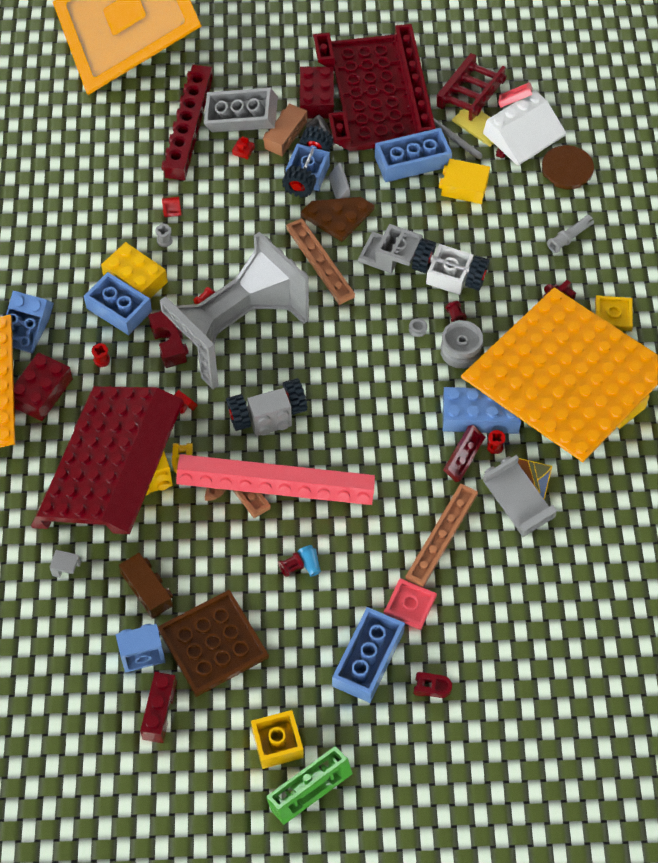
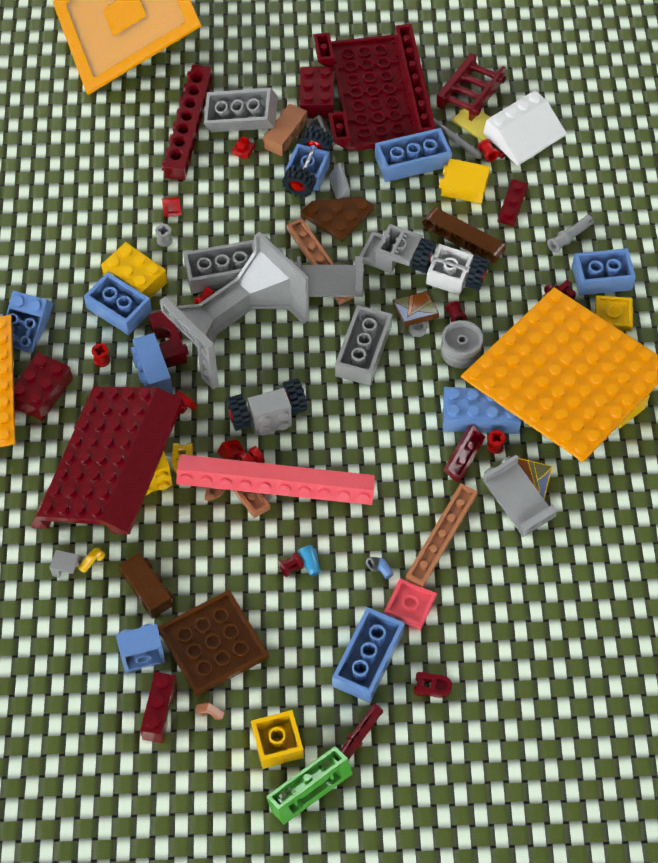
(95, 554): none -> yellow arm
(150, 363): none -> medium blue brick
(209, 709): none -> nougat tile
(216, 265): none -> light grey brick
(230, 450): none -> red slope
(253, 455): none -> red wheel
(334, 279): none -> light grey panel
(355, 739): none -> dark red pin
(363, 345): none -> light grey brick
(379, 564): none -> arm
(415, 308): none -> tile
(464, 235): none -> reddish brown beam
(488, 150): none -> red bush
(512, 202): none -> dark red plate
(515, 94): coral tile -> none
(567, 167): reddish brown tile -> none
(603, 271): none -> medium blue brick

